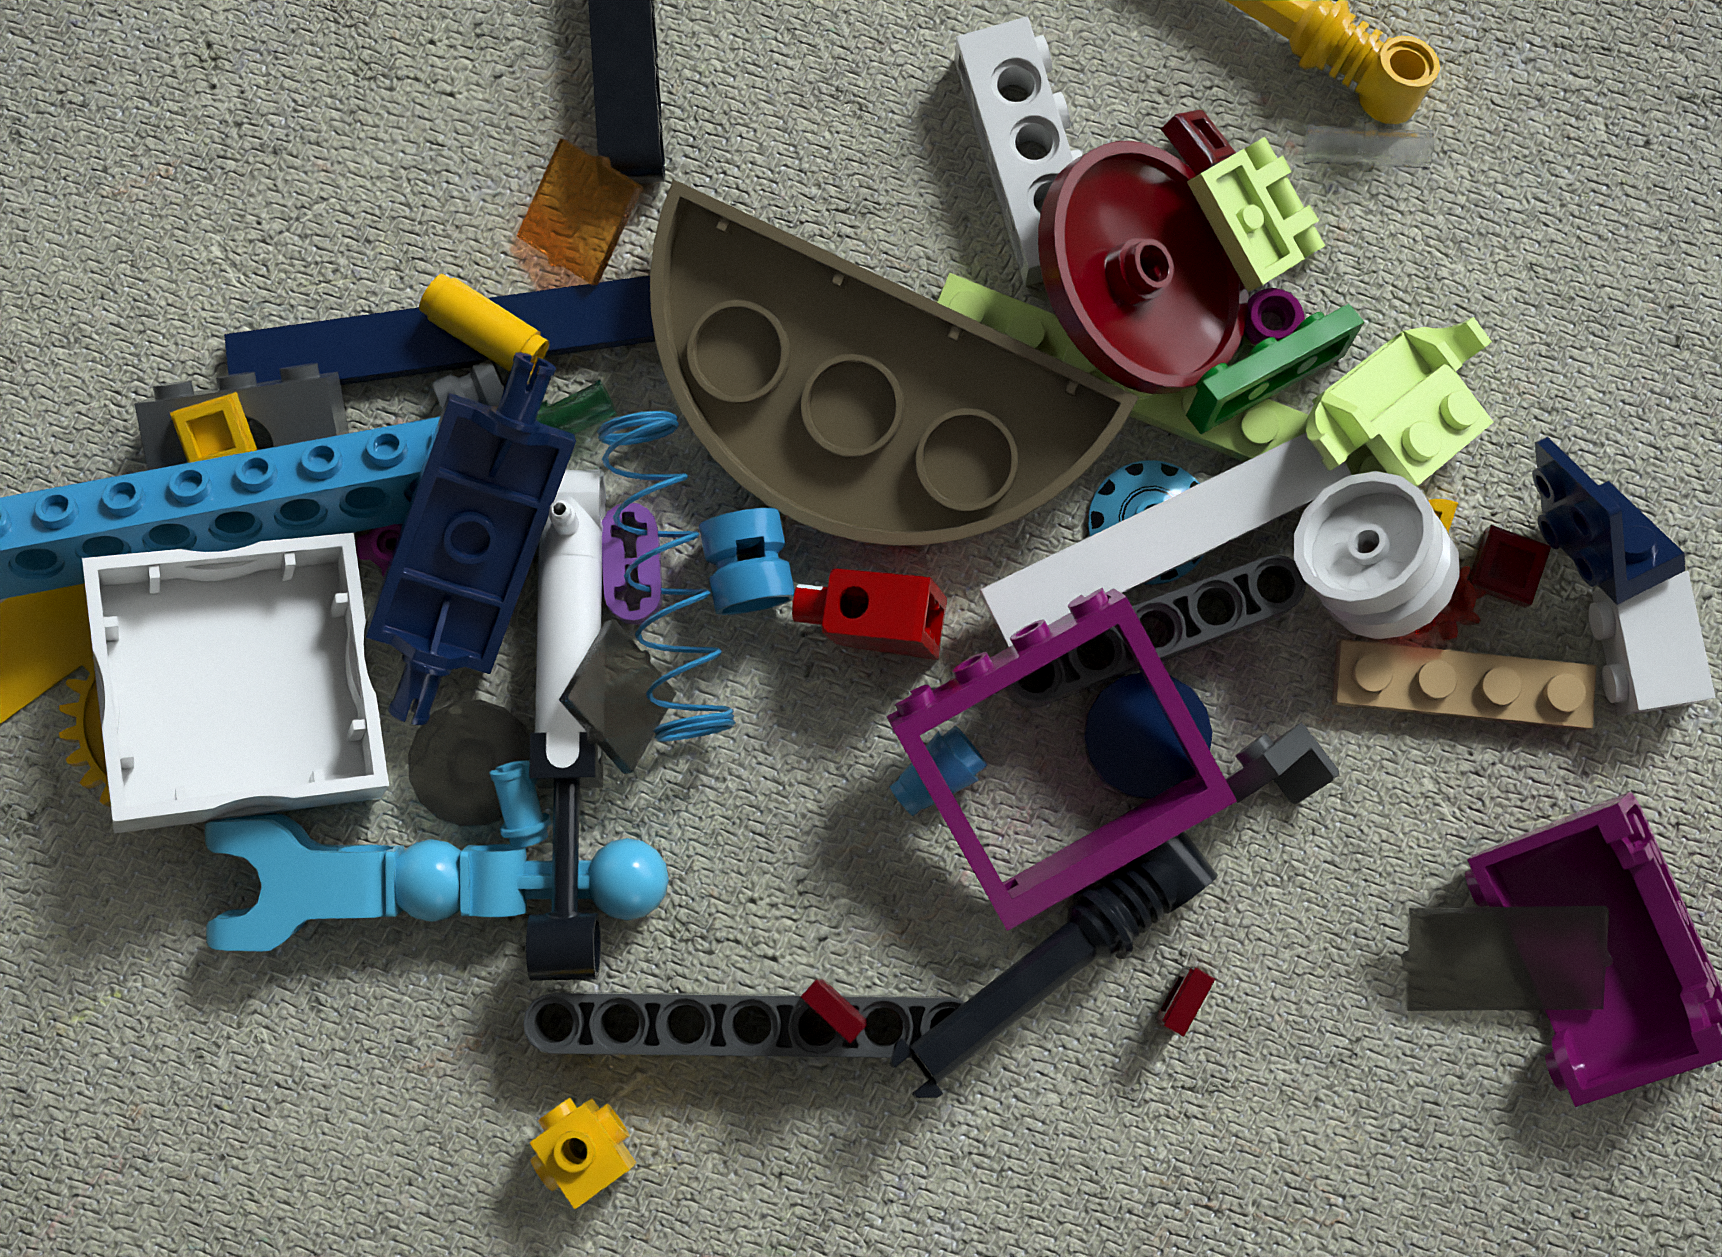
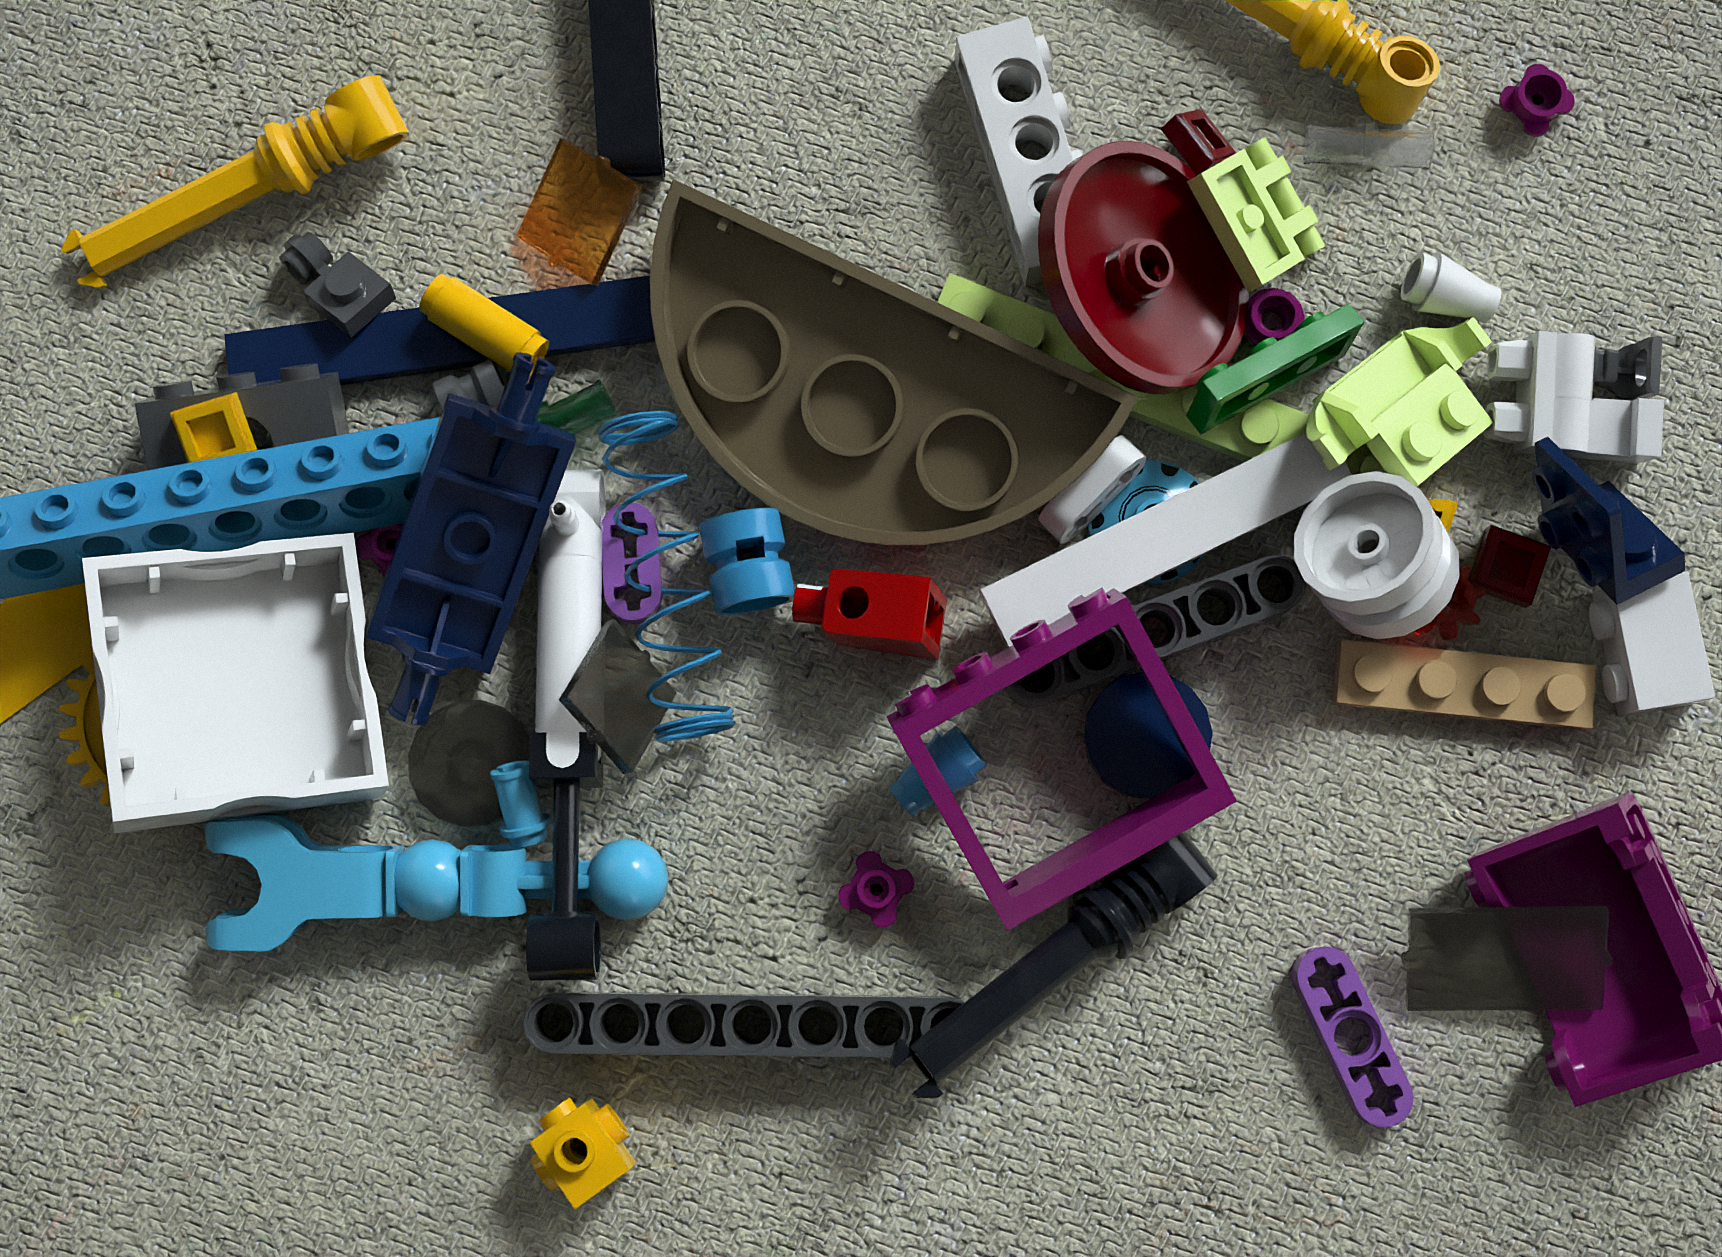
(346, 292): none -> dark grey plate
(356, 122): none -> yellow piece
(834, 1009): dark red tile -> none
(870, 871): none -> magenta plate
(1093, 490): none -> white beam
(1184, 1000): dark red tile -> none
(1292, 761): dark grey bracket -> none
(1358, 1086): none -> medium lavender beam
(1446, 288): none -> white cone
(1549, 87): none -> magenta plate
(1556, 400): none -> white hips

